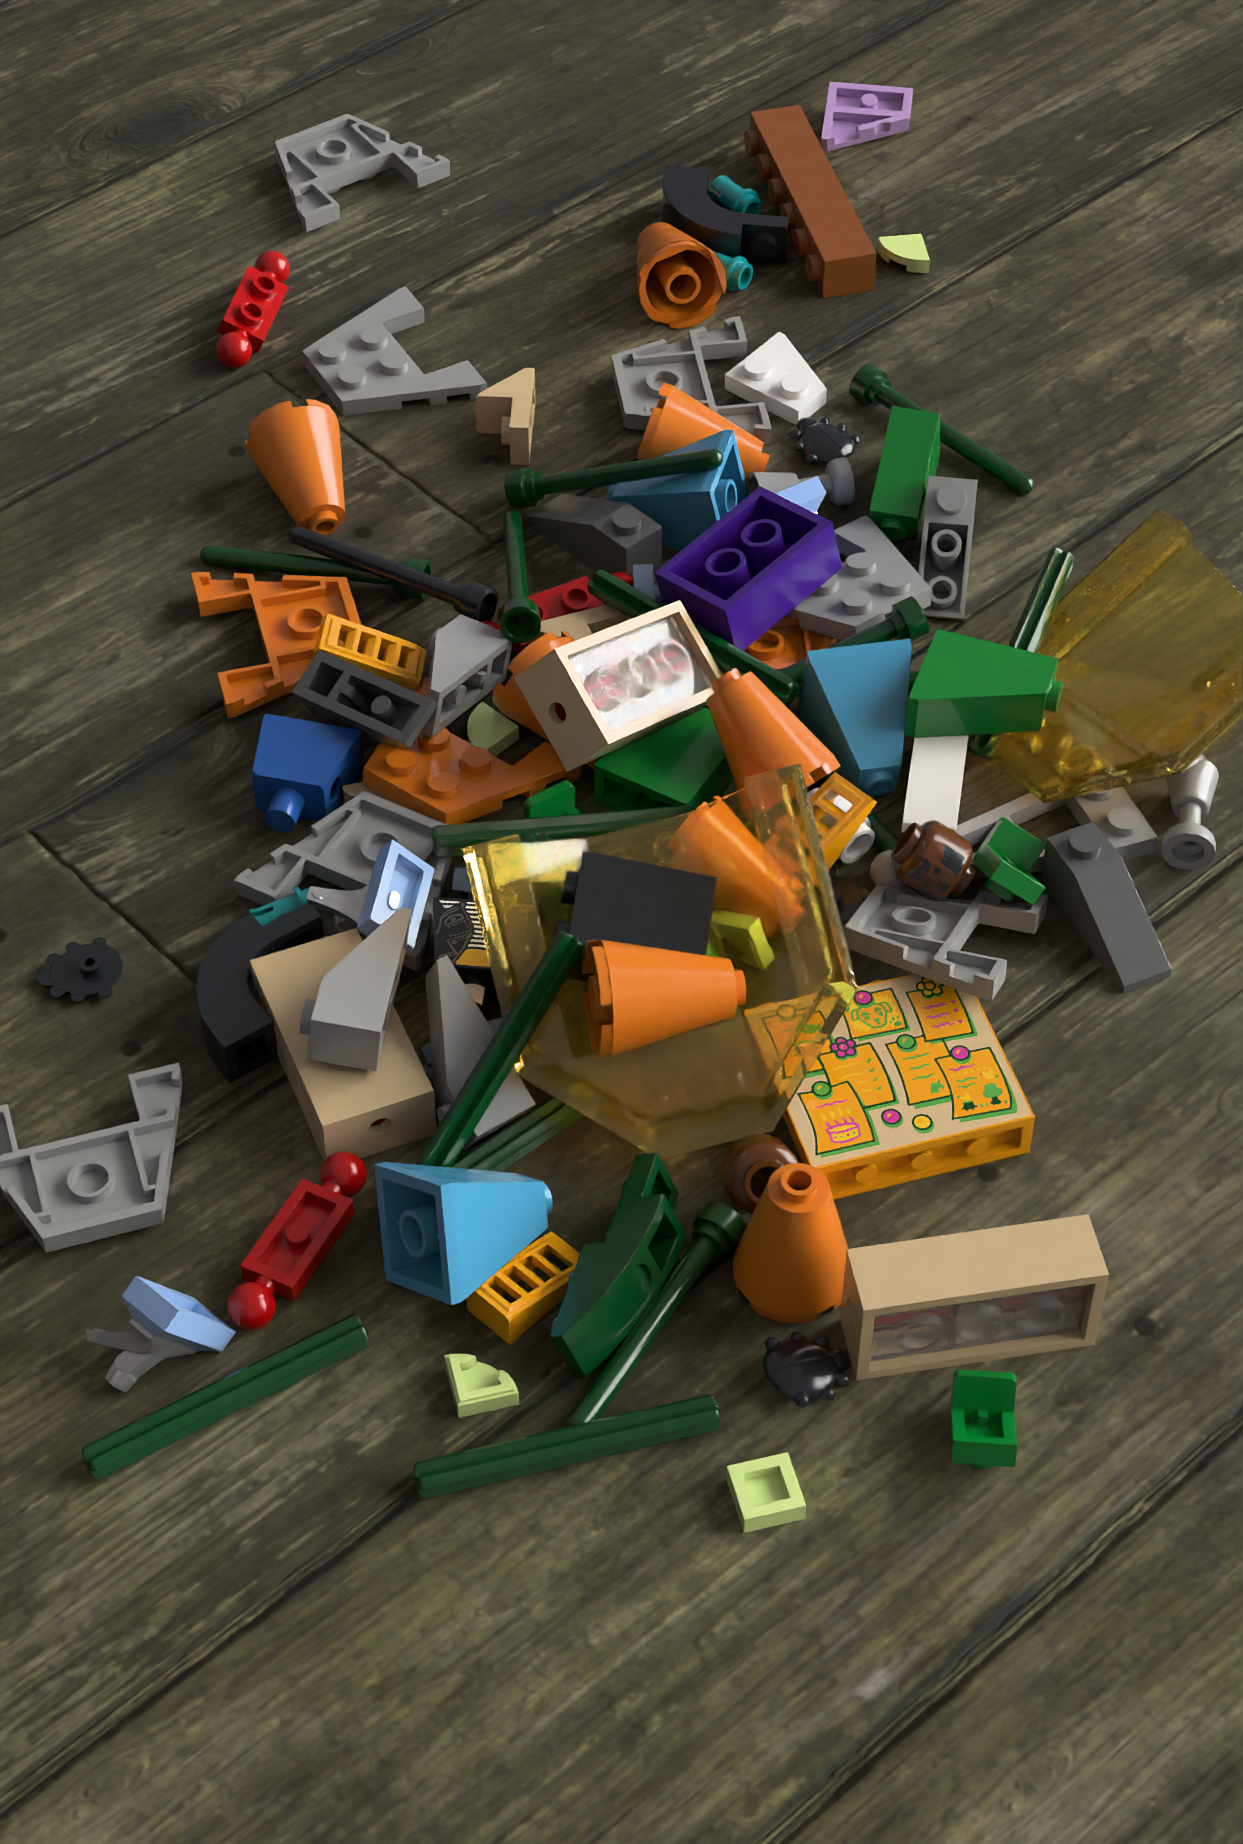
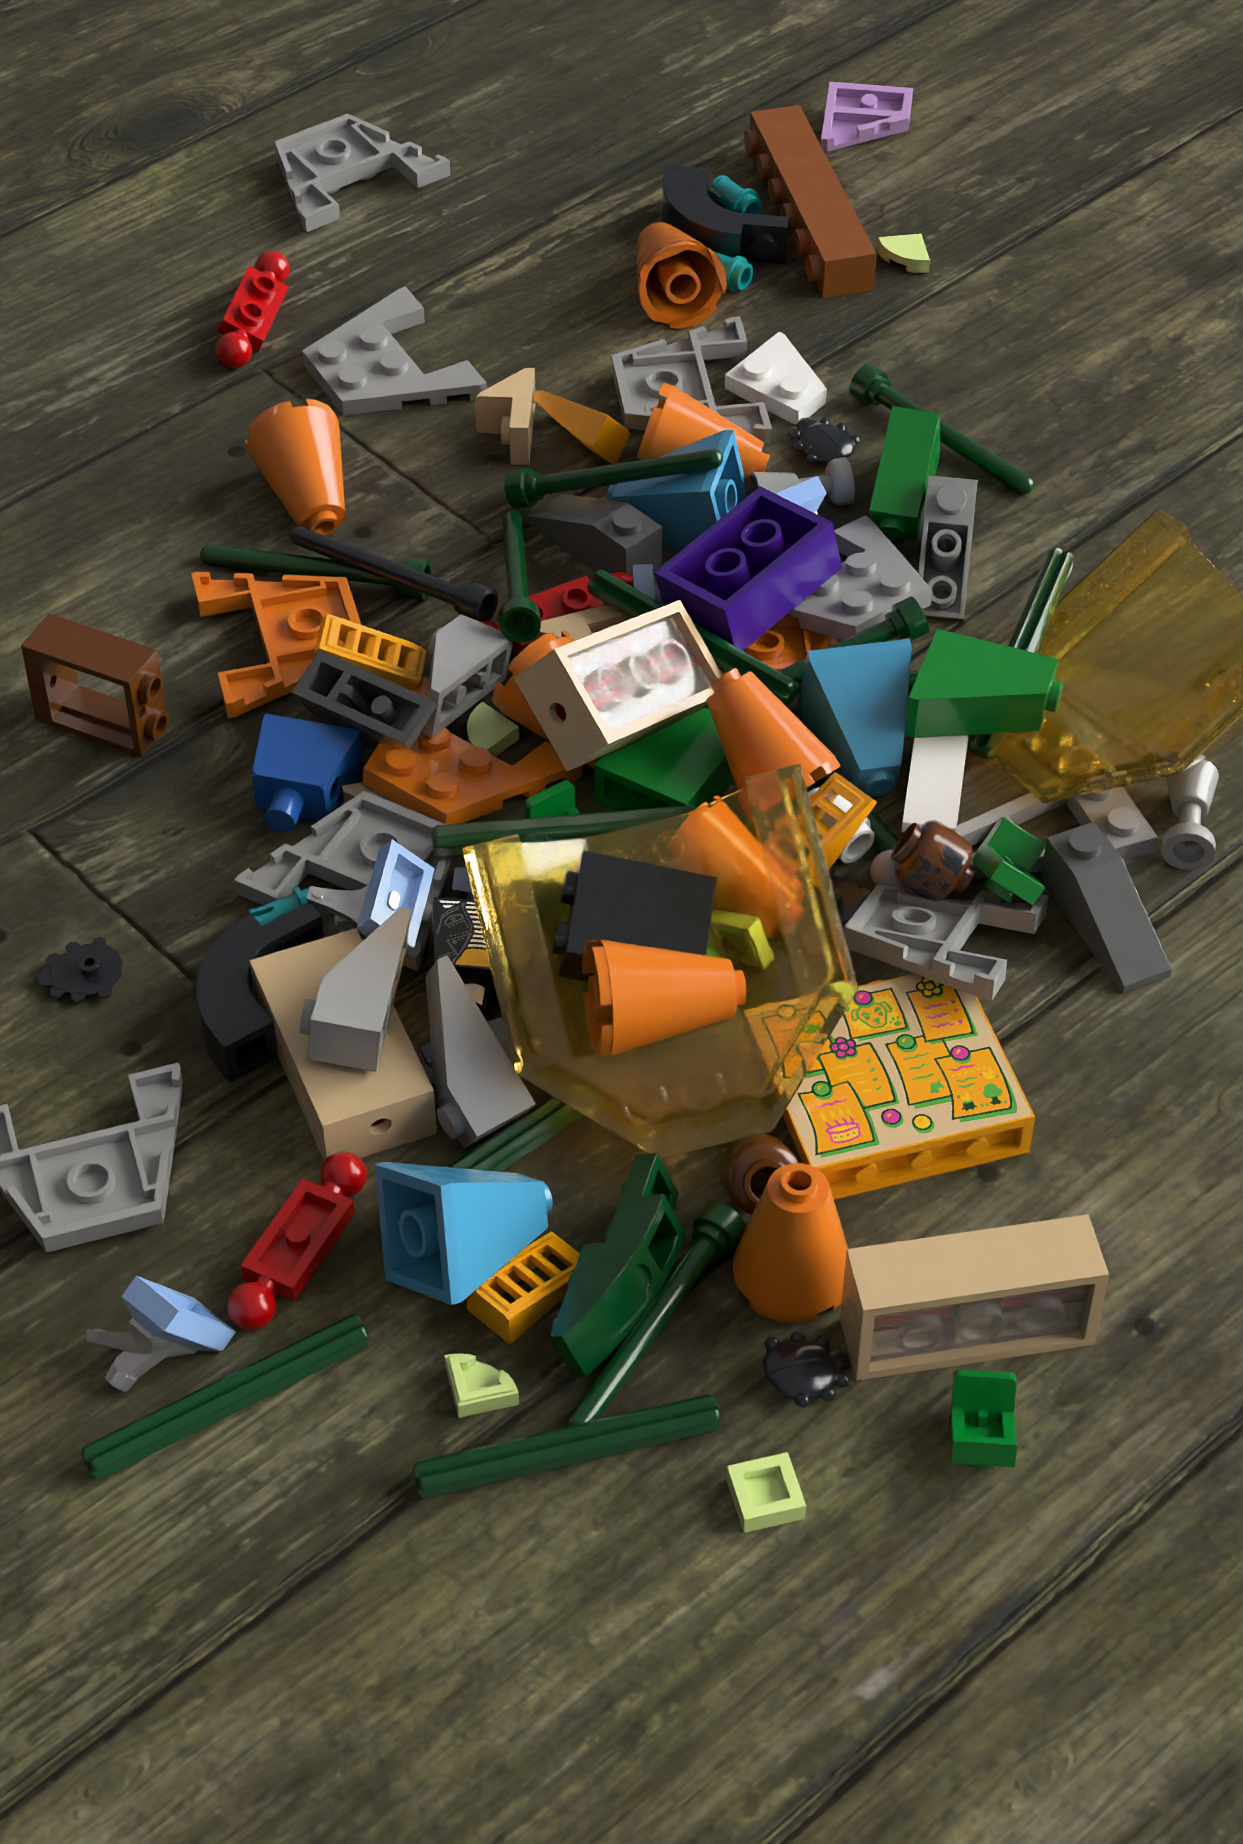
(58, 700): none -> reddish brown window
(502, 1051): dark green axle -> none
(592, 428): none -> light orange slope

